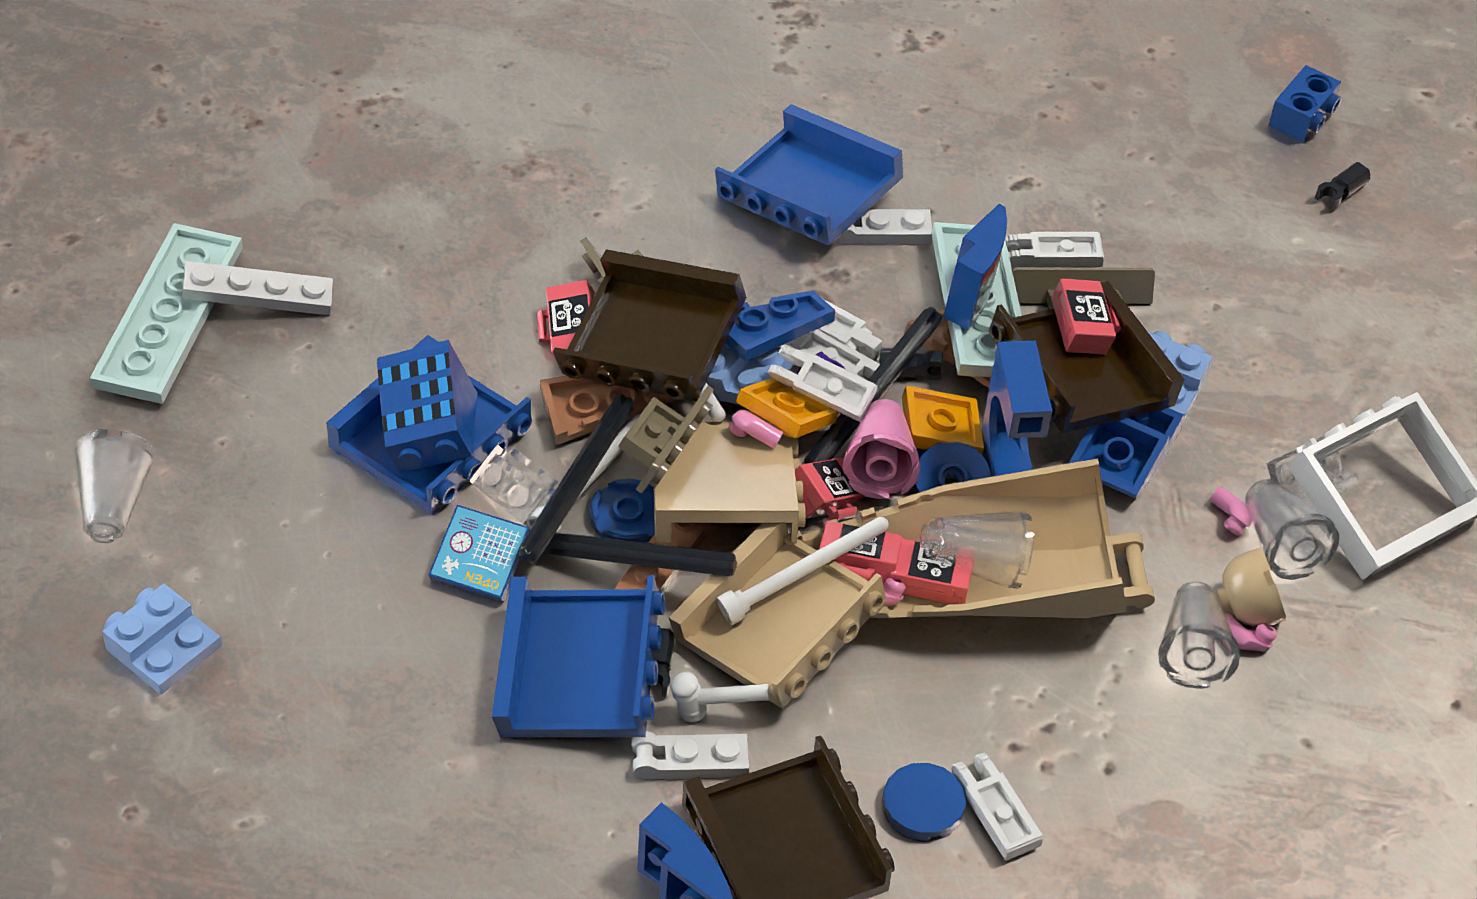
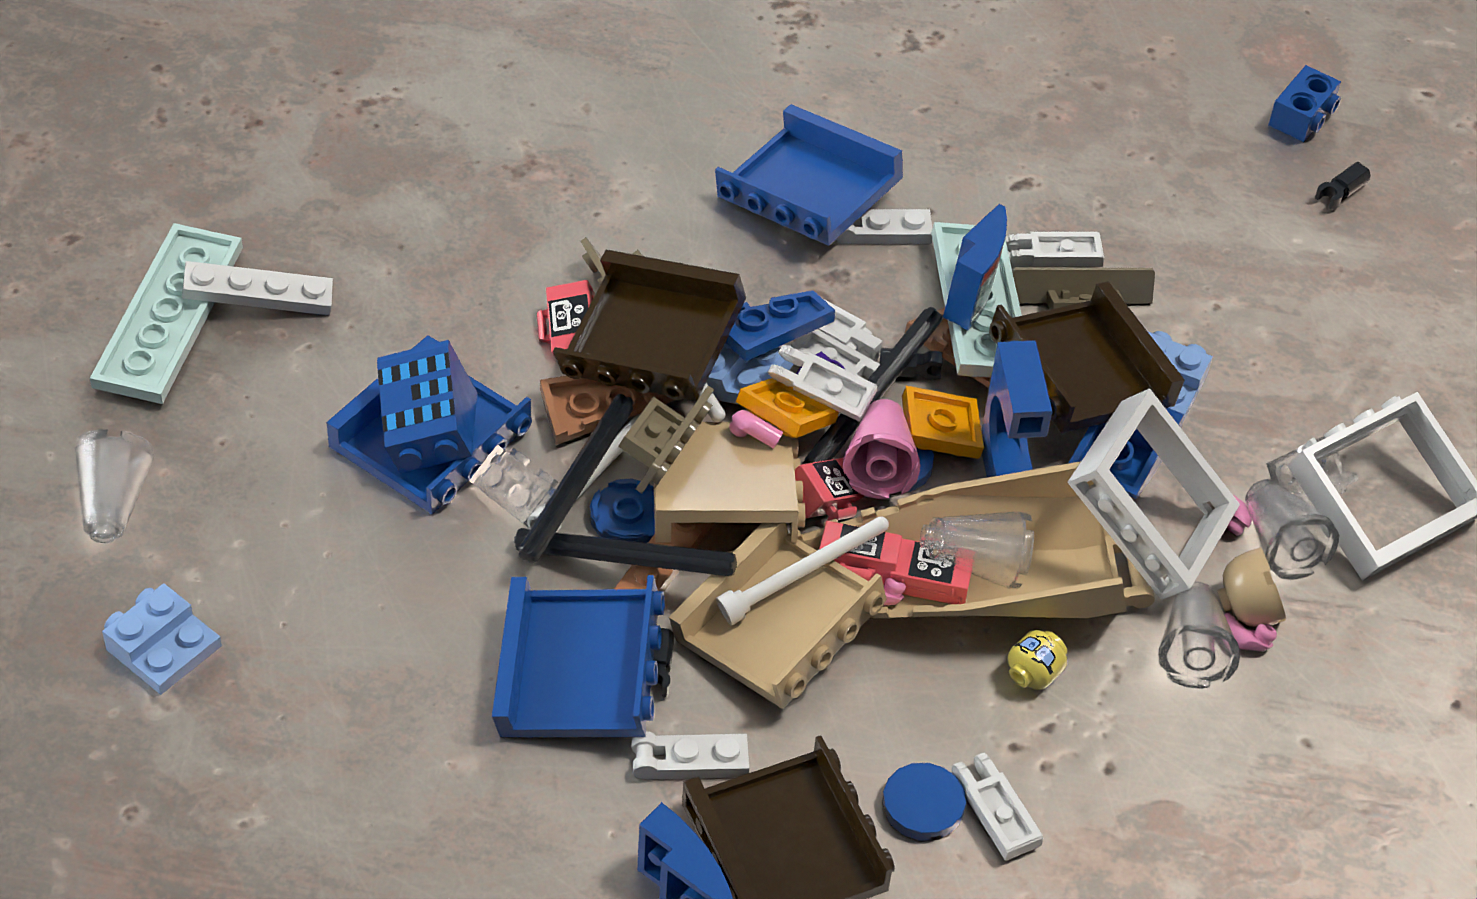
(479, 553): medium azure tile -> none
(693, 699): white piece -> none
(950, 461): blue dish -> none
(1037, 659): none -> light yellow head
(1084, 316): coral piece -> none
(1125, 519): none -> white window

